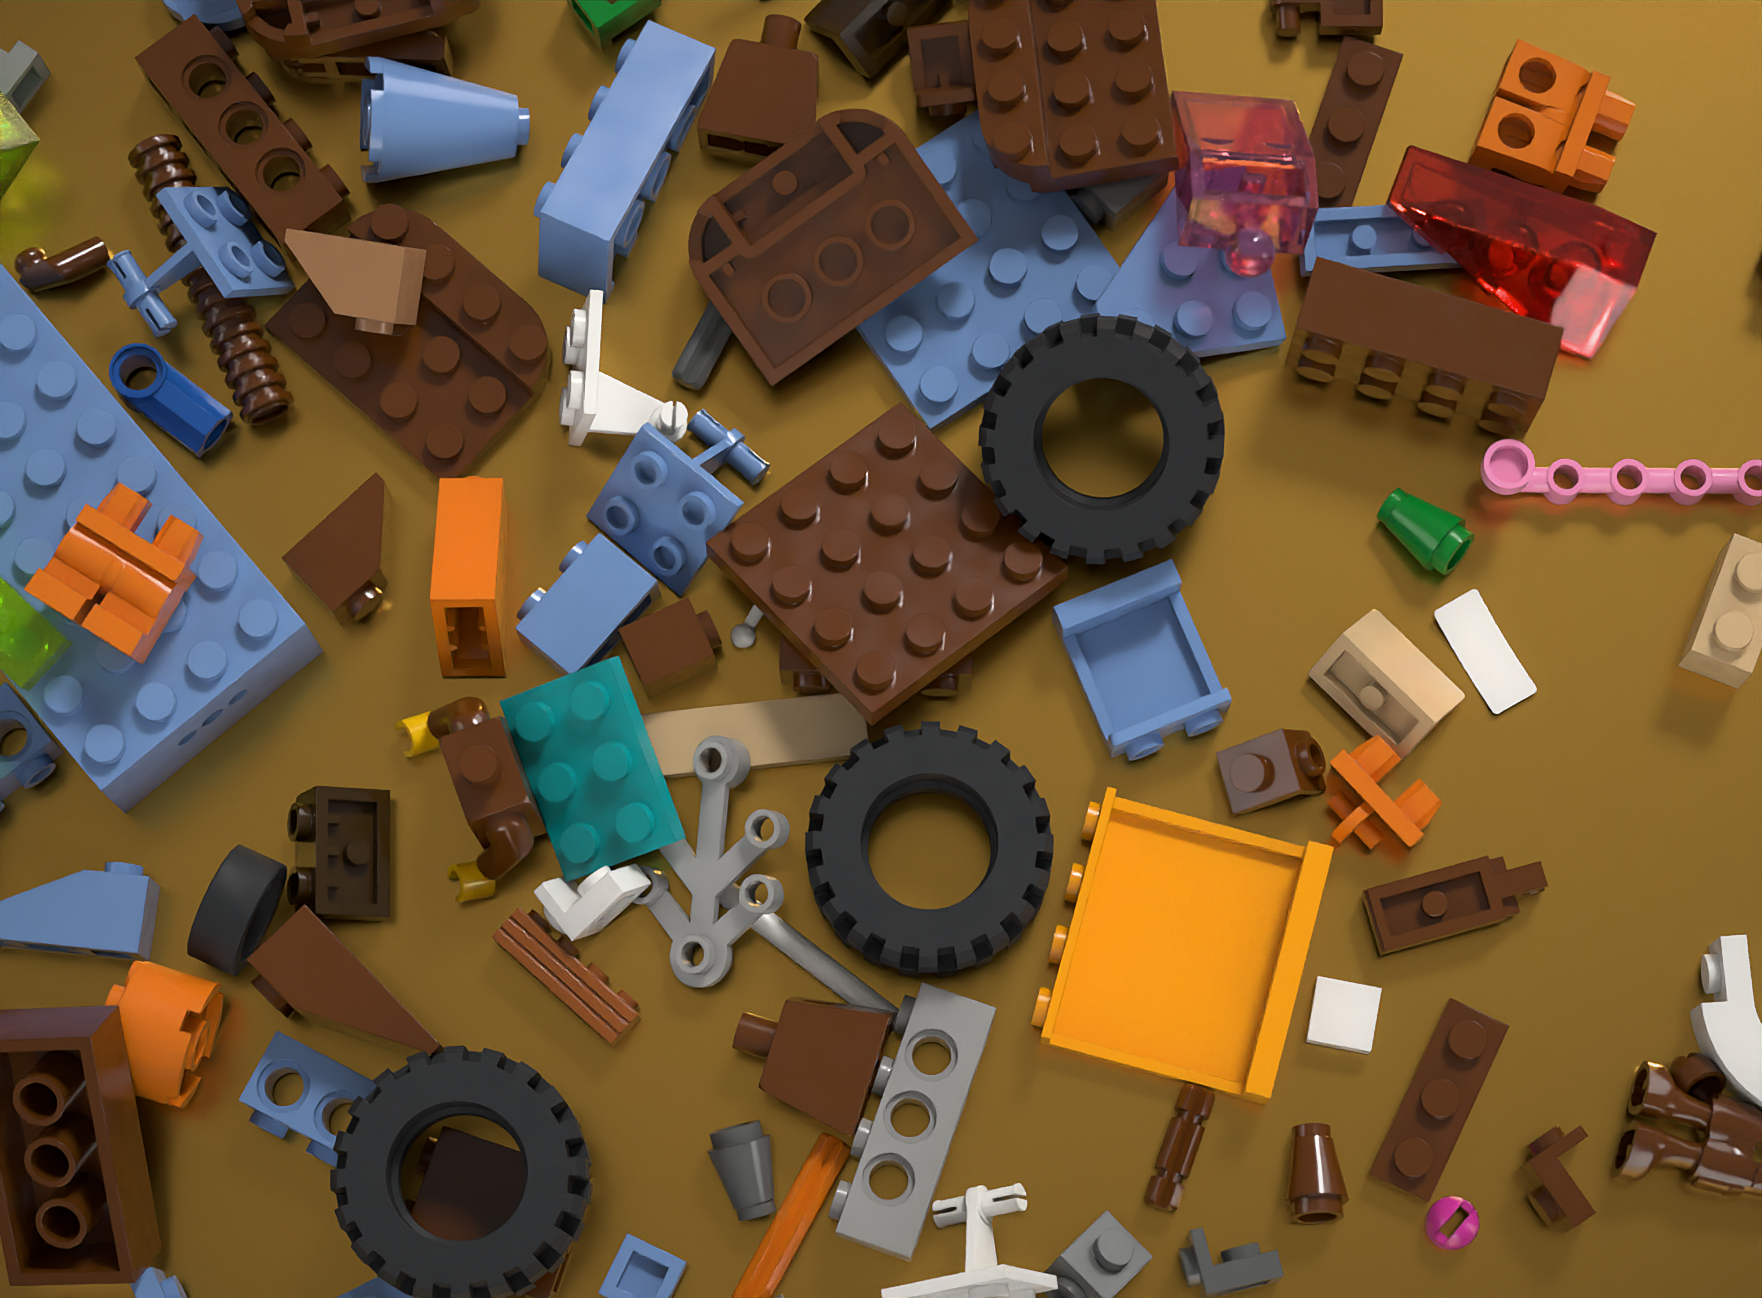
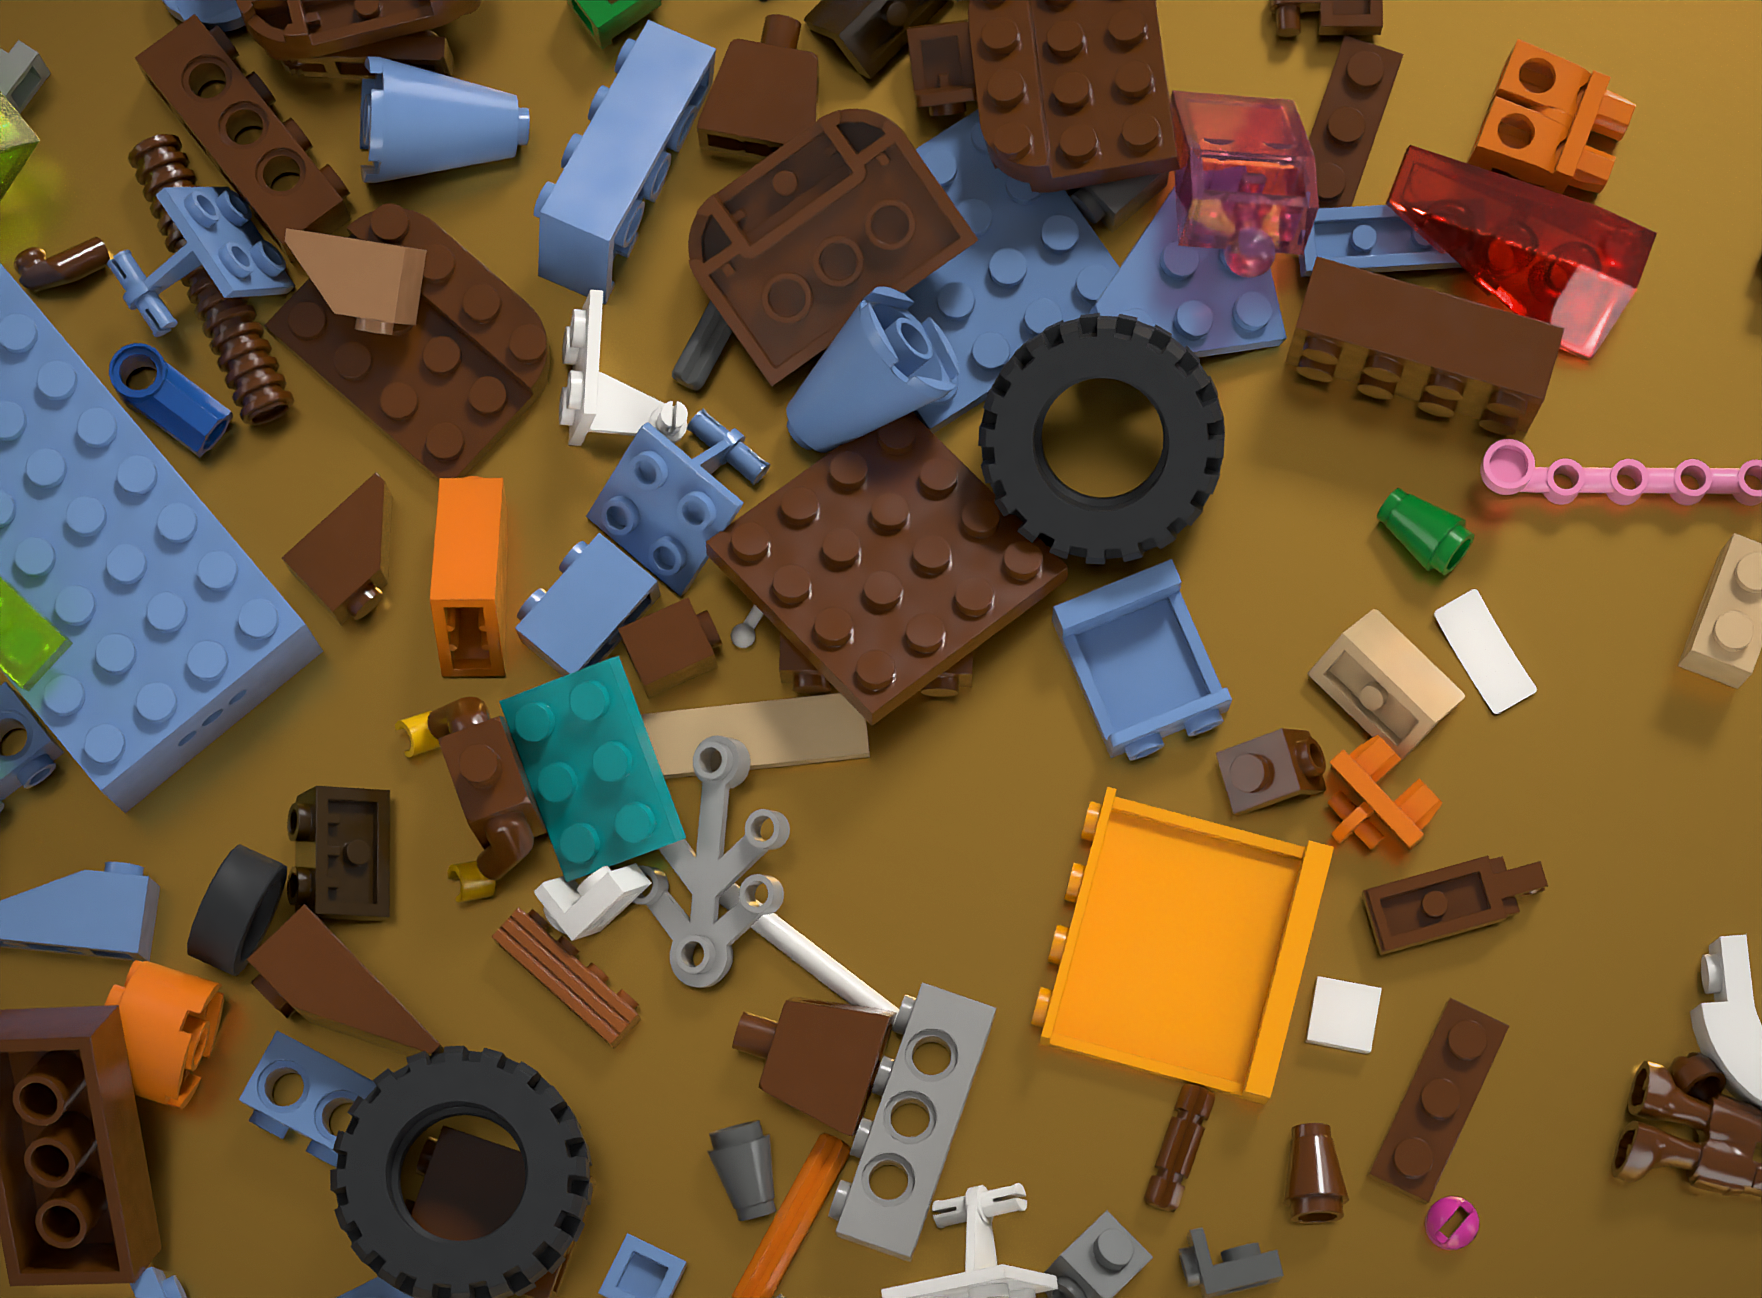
(115, 579): orange hips -> none
(872, 374): none -> medium blue cone
(947, 765): black tyre -> none
(1555, 1192): reddish brown bracket -> none

